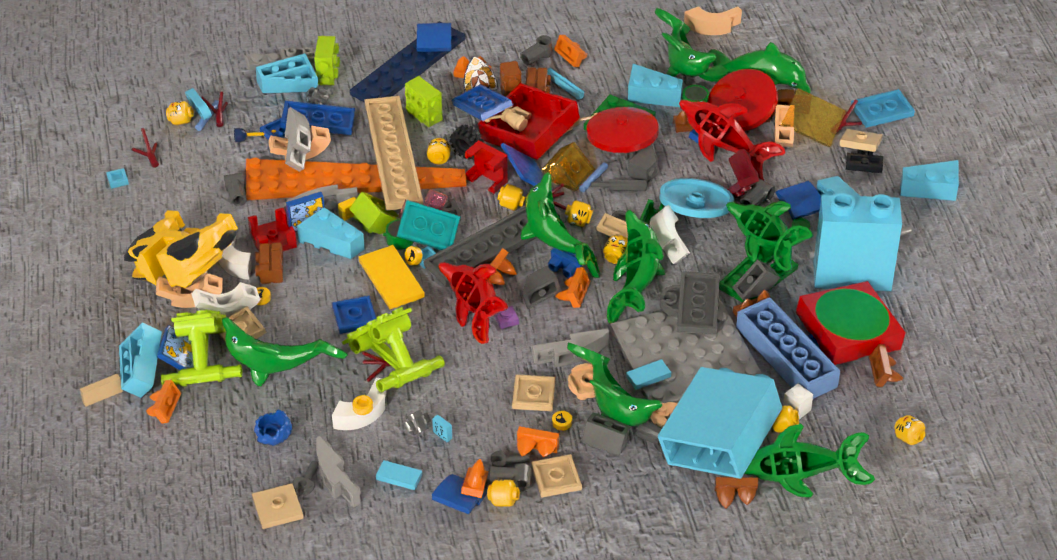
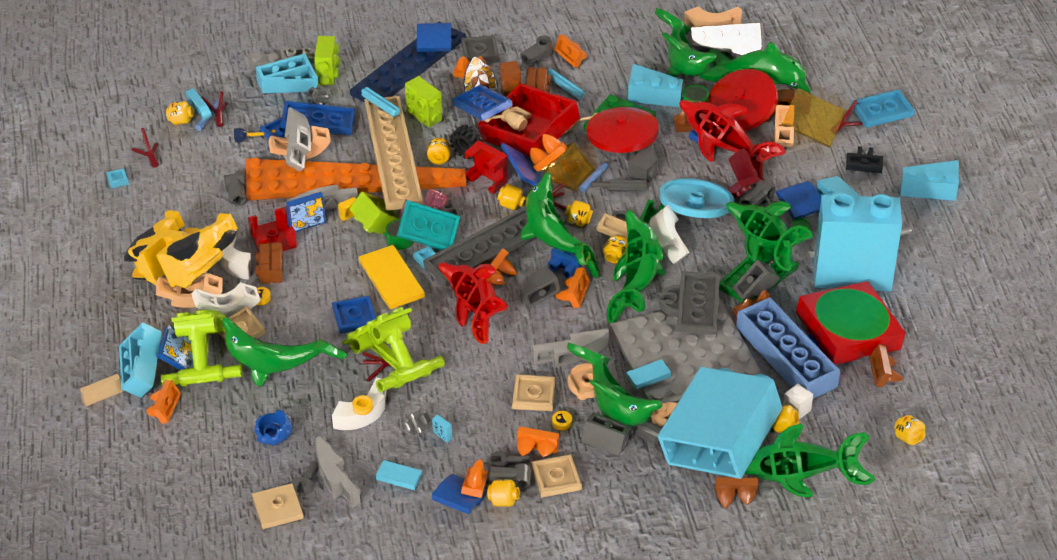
(331, 232): medium azure wedge -> none
(381, 102): none -> medium azure axle
(413, 255): yellow tile -> none
(480, 46): none -> dark grey plate
(507, 318): medium lavender plate -> none
(554, 149): none -> orange tile
(730, 38): none -> wedge
(861, 140): tan plate -> none

